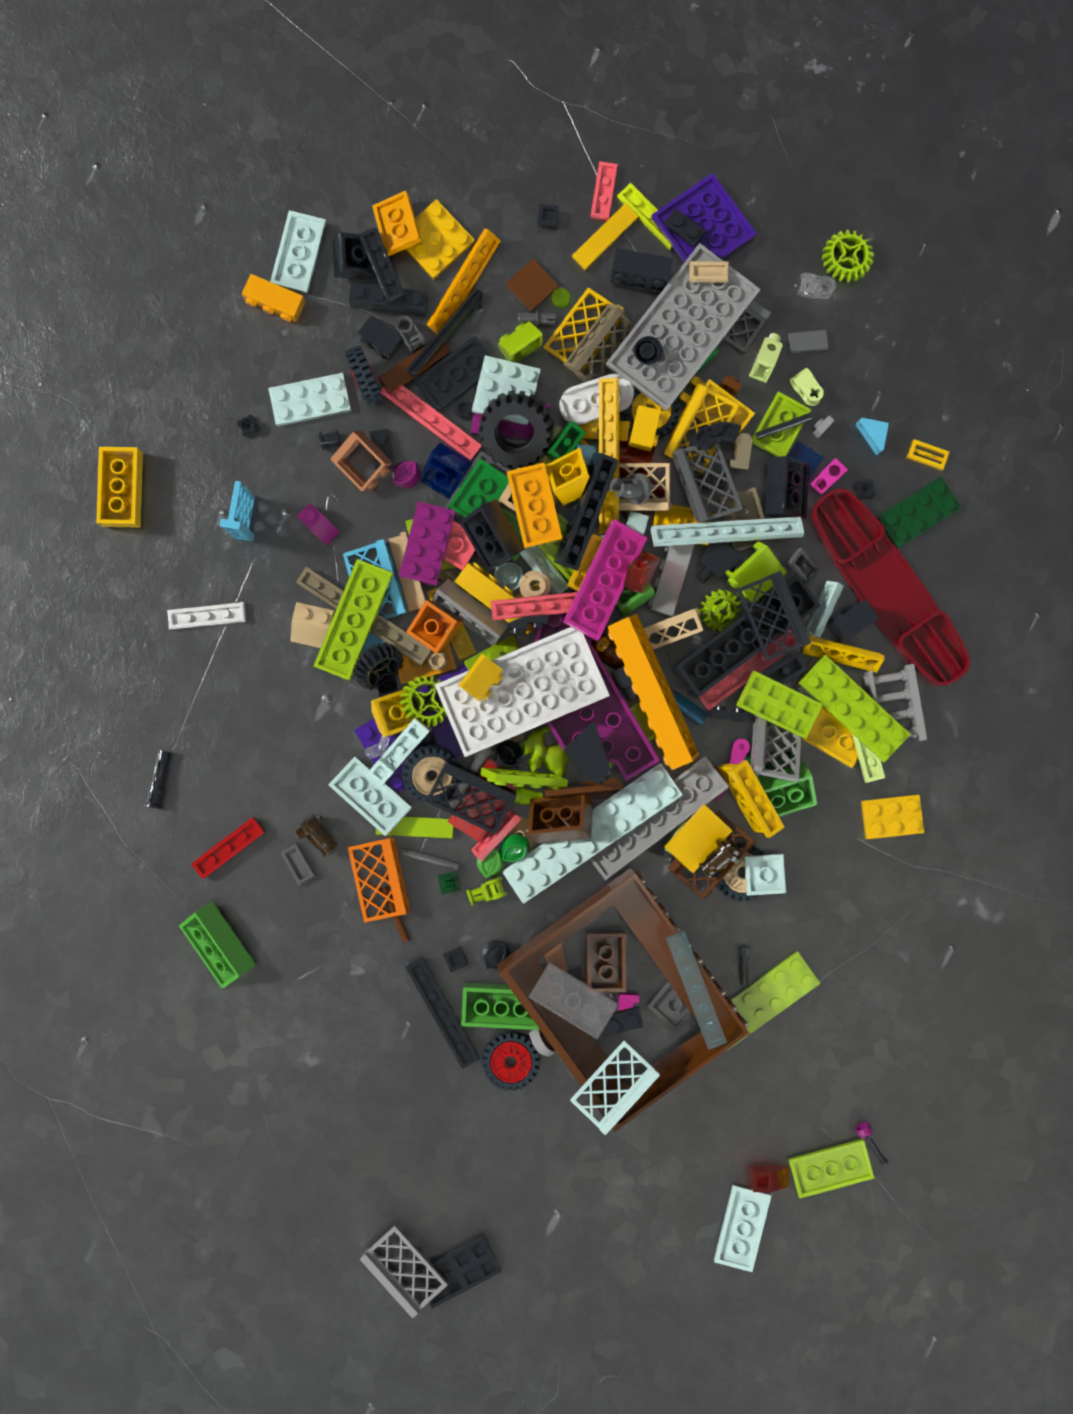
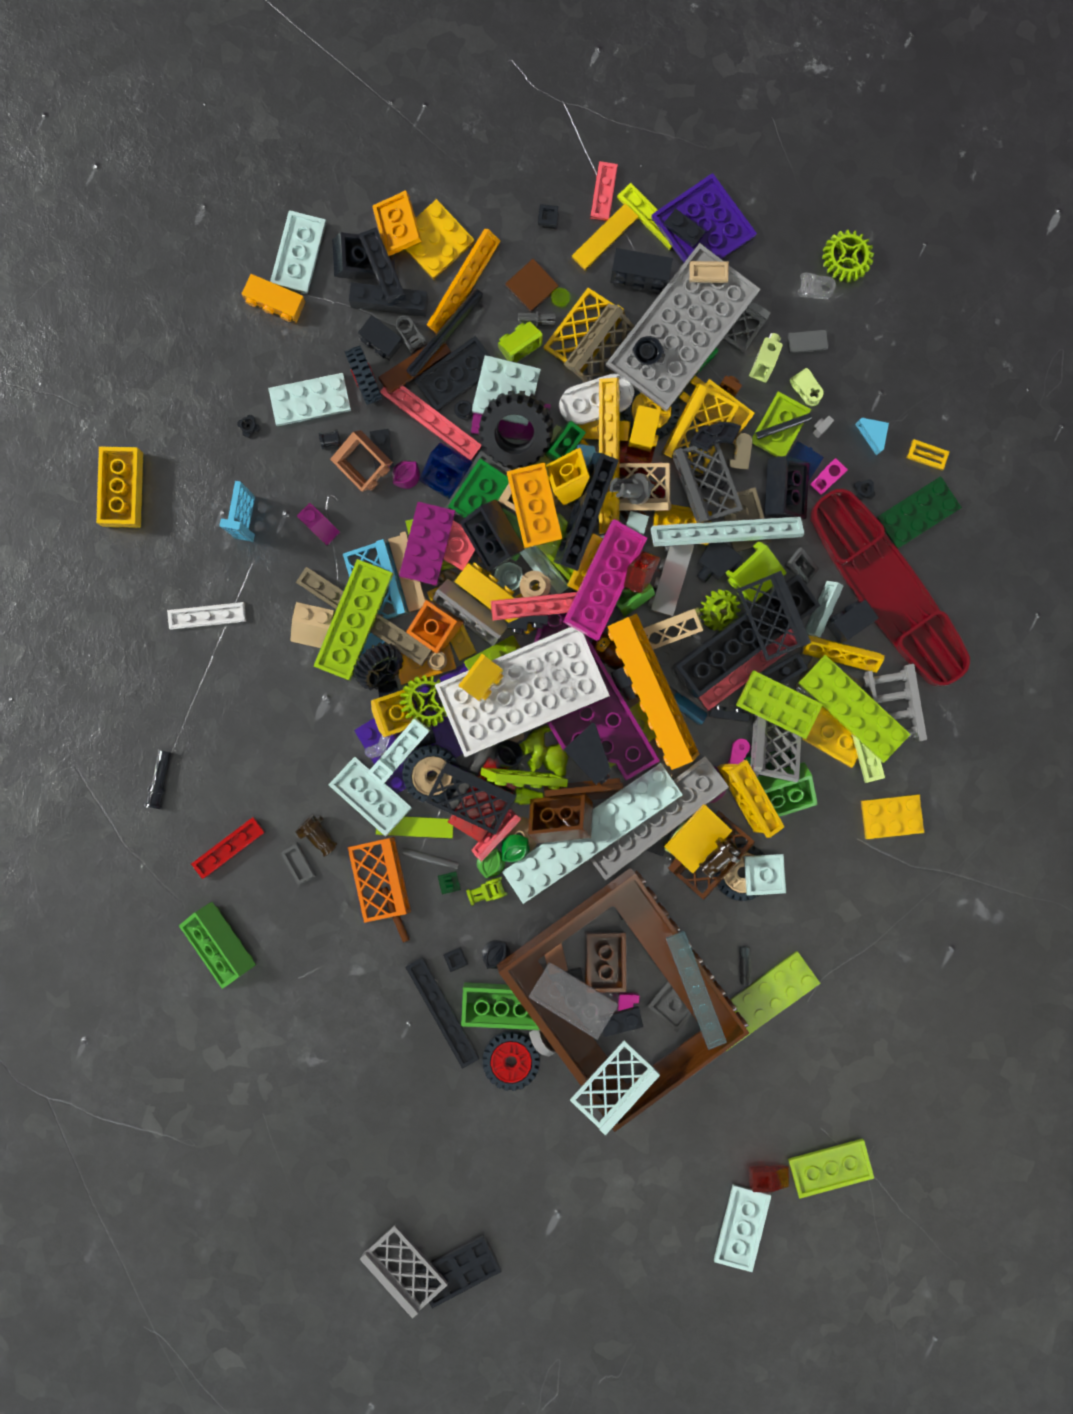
(865, 1131): hinge -> none

